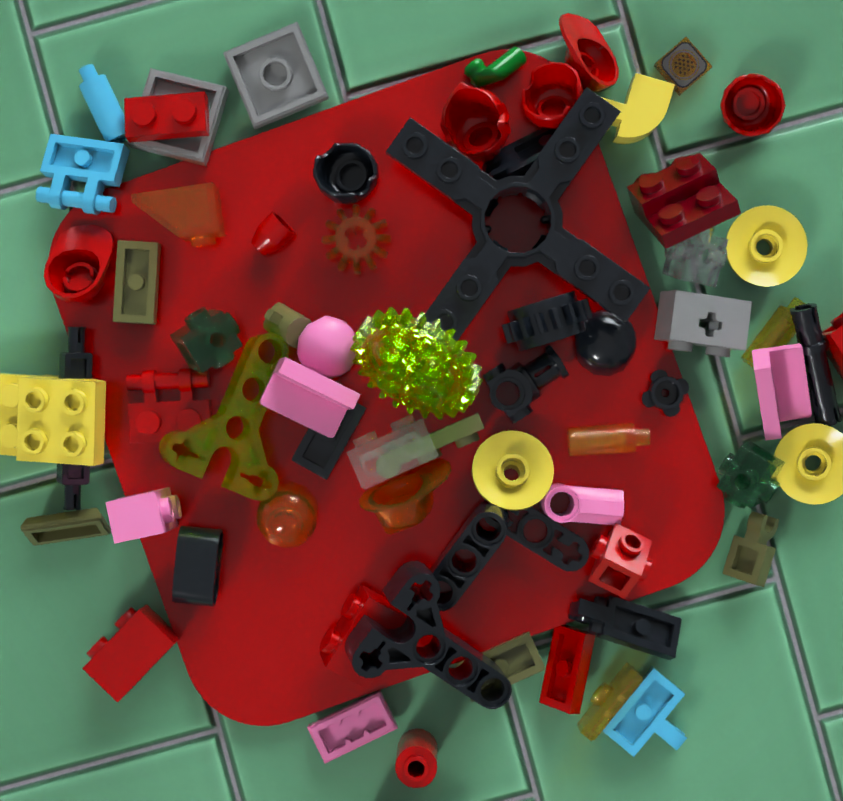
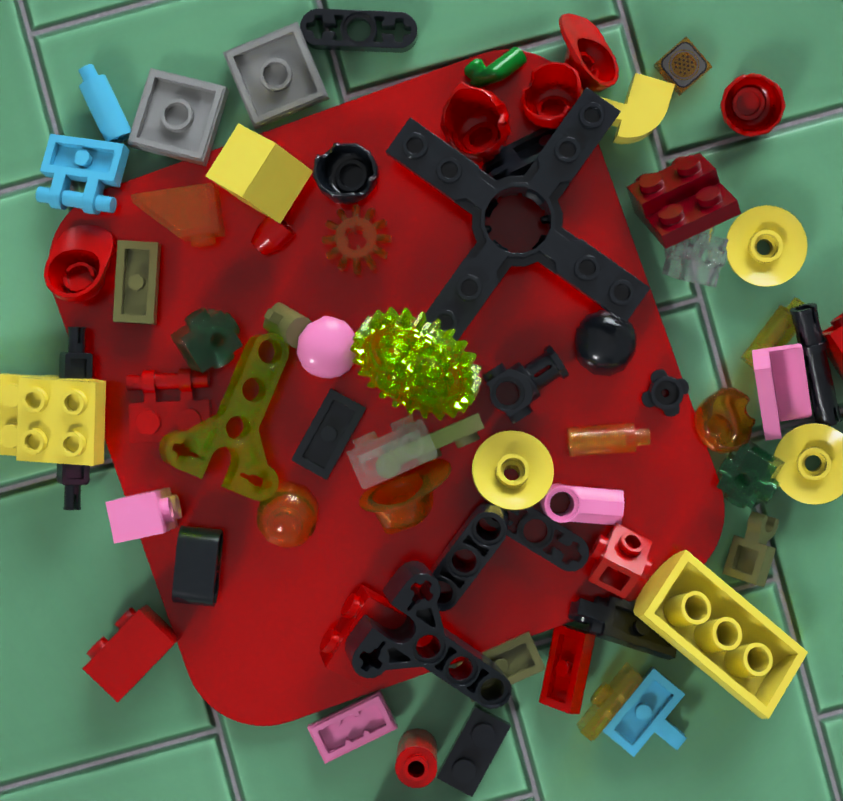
(65, 526): olive tile -> none
(166, 116): red plate -> none
(259, 173): none -> light yellow head
(308, 397): bright pink panel -> none
(329, 41): none -> black beam
(473, 750): none -> black plate
(547, 321): black gear -> none
(720, 632): none -> light yellow brick
(724, 317): light grey brick -> none
(724, 421): none -> clear orange hair

